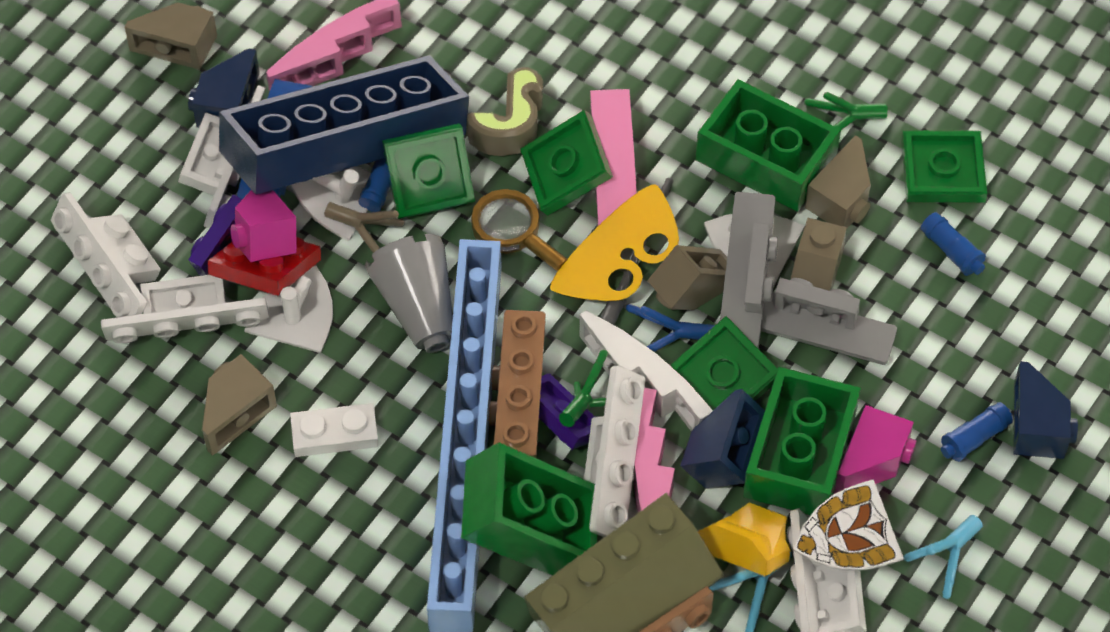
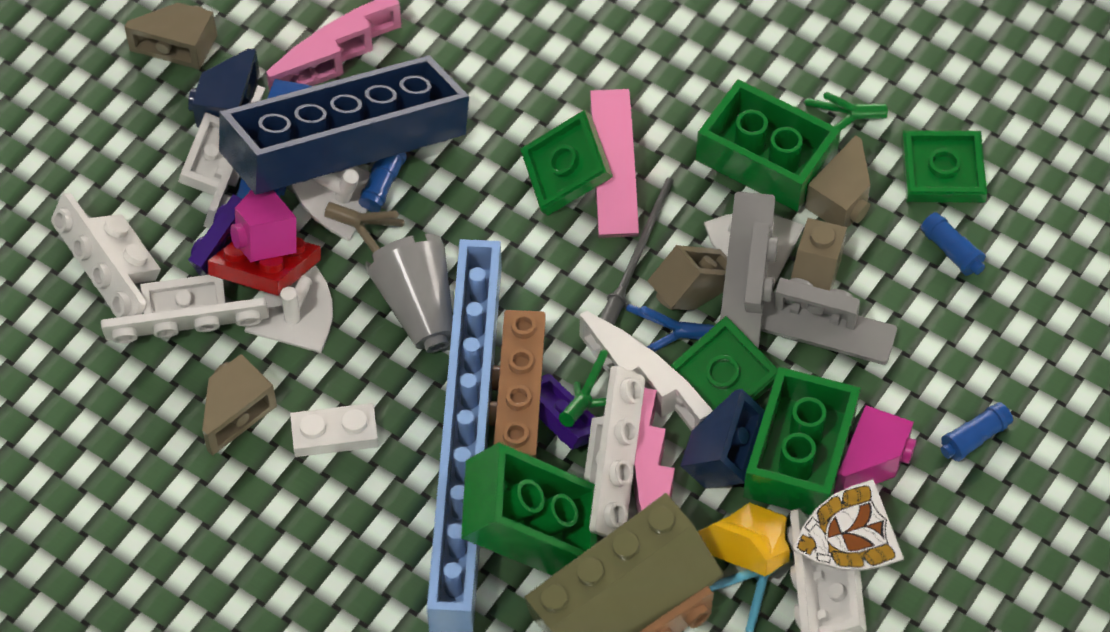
(429, 170): green tile -> none
(509, 133): dark tan animal -> none
(514, 221): piece -> none
(599, 255): yellow piece -> none
(952, 543): medium azure plant -> none
(1041, 416): dark blue slope -> none

